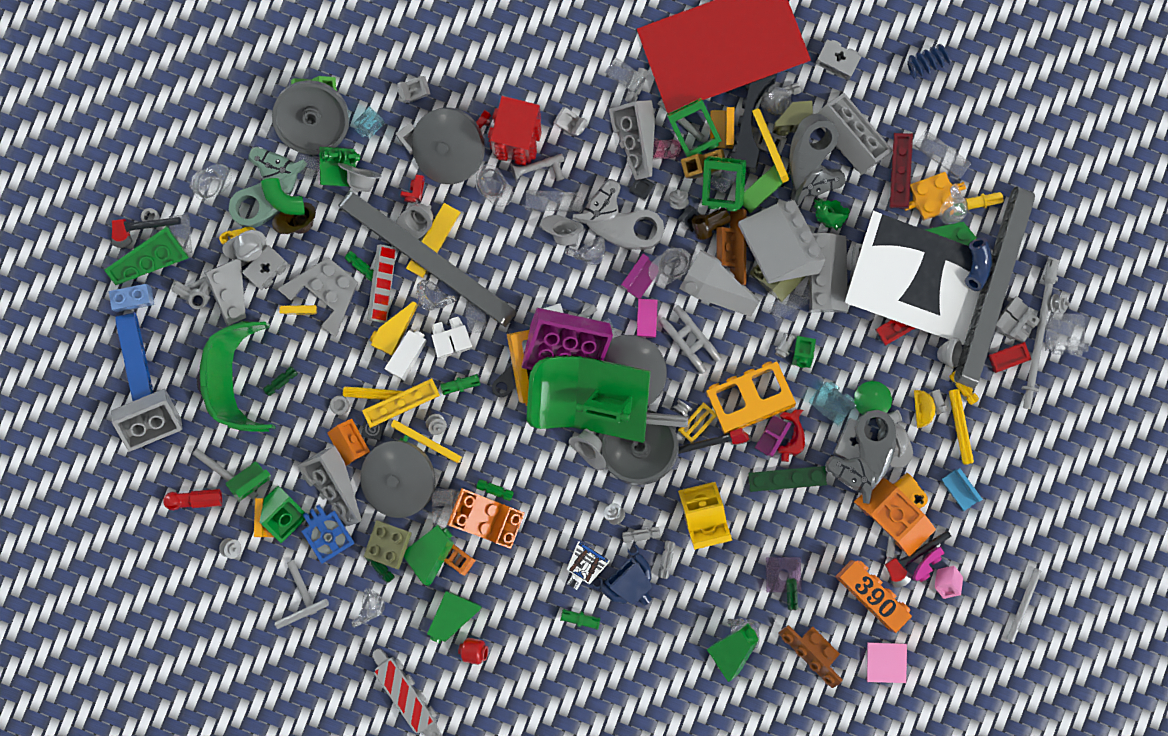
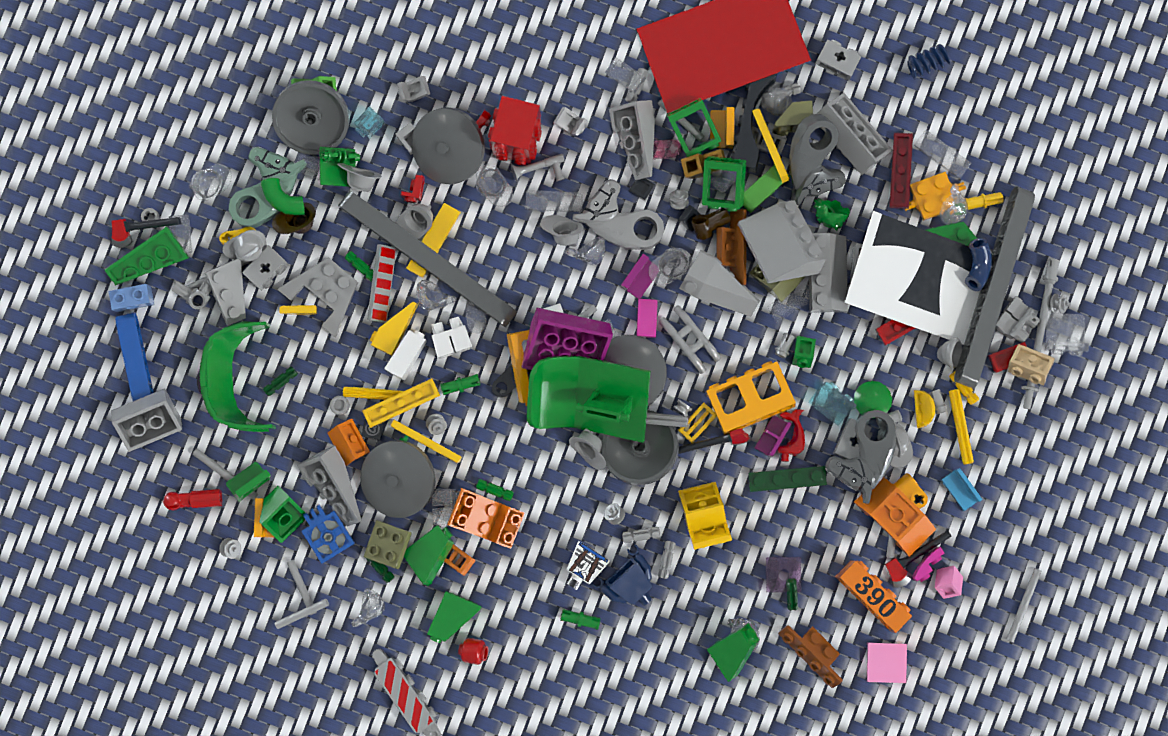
(1030, 364): none -> tan bracket

